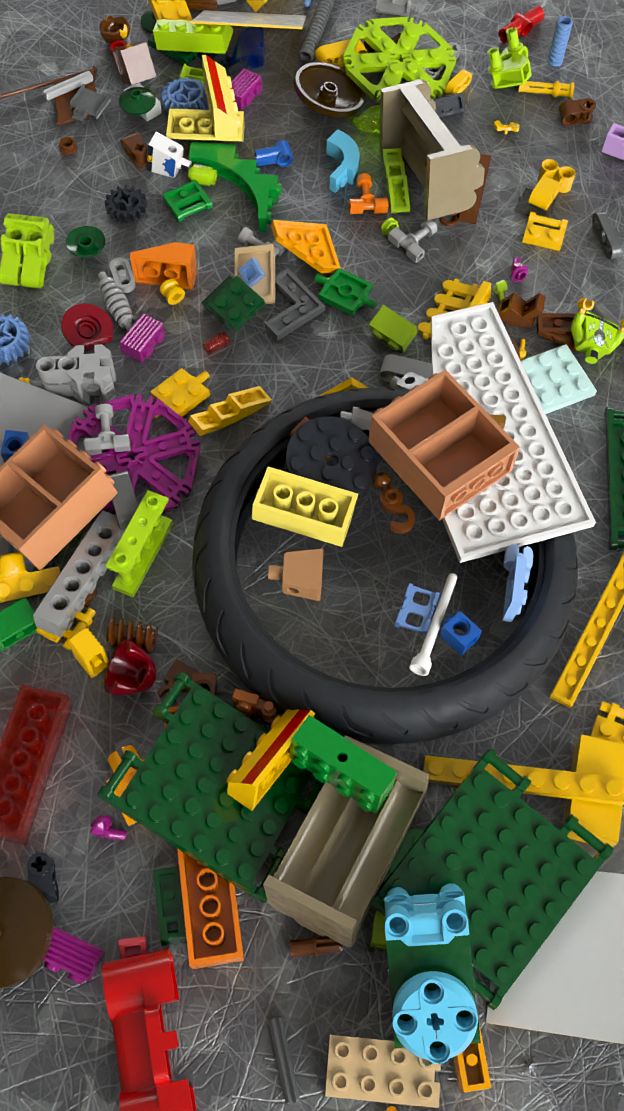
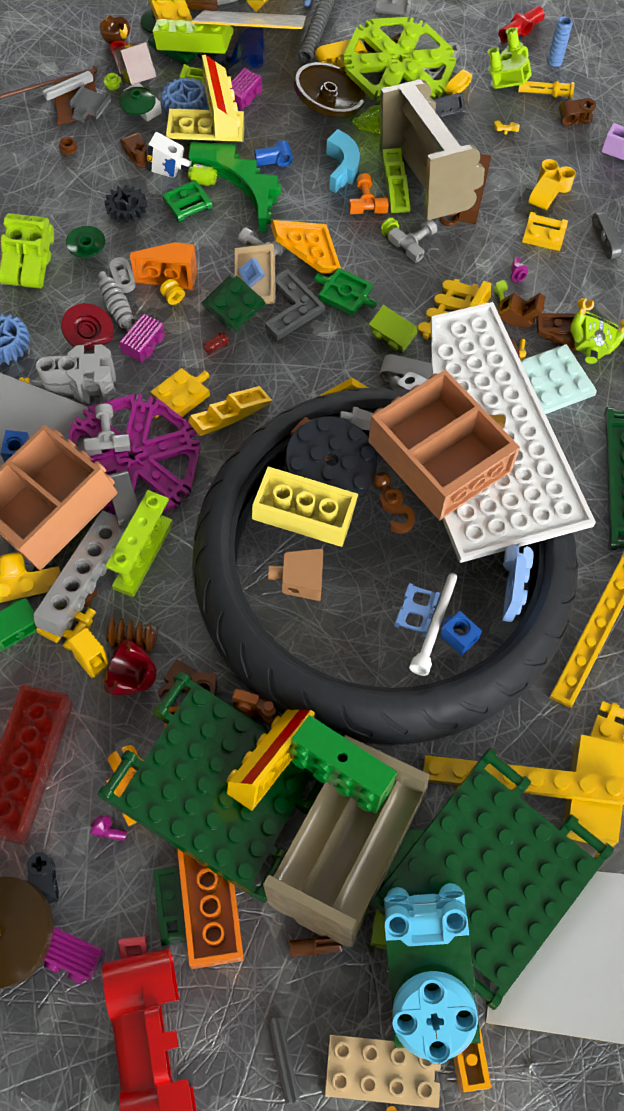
(112, 81): none -> lime plate

